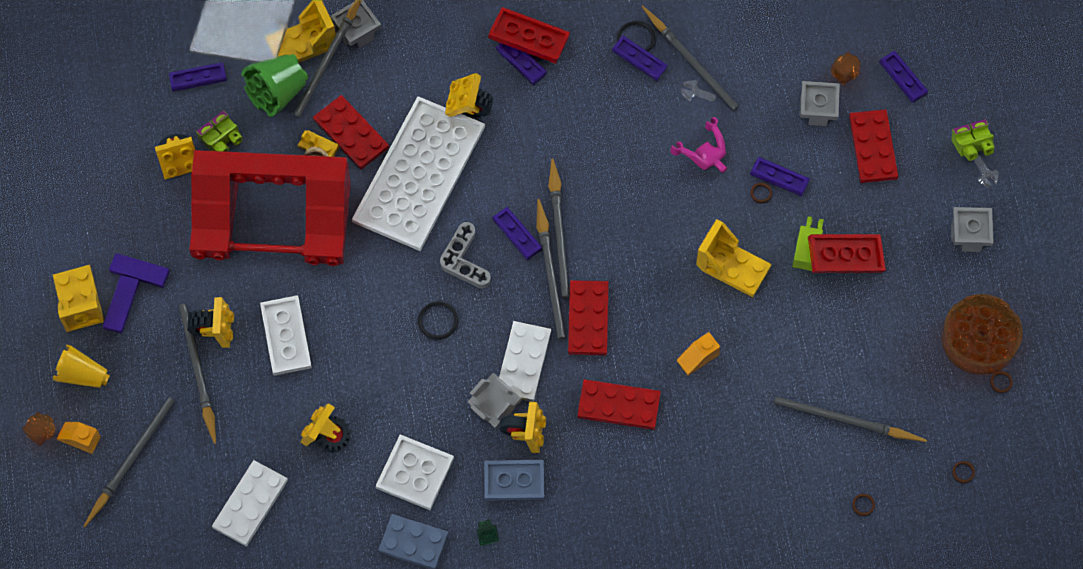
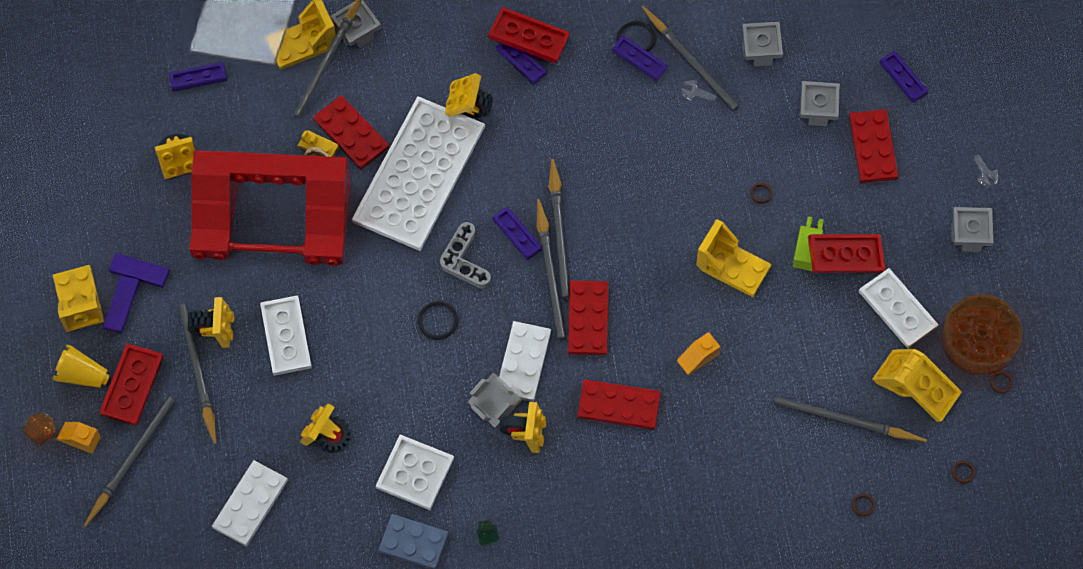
(131, 384): none -> red plate
(219, 133): lime hips -> none
(274, 82): bright green cone -> none
(514, 480): sand blue plate -> none
(706, 154): dark pink piece -> none
(762, 42): none -> light grey panel
(779, 176): dark purple tile -> none
(846, 68): clear orange brick -> none
(898, 308): none -> white plate
(916, 376): none -> yellow bracket
(973, 139): lime hips -> none

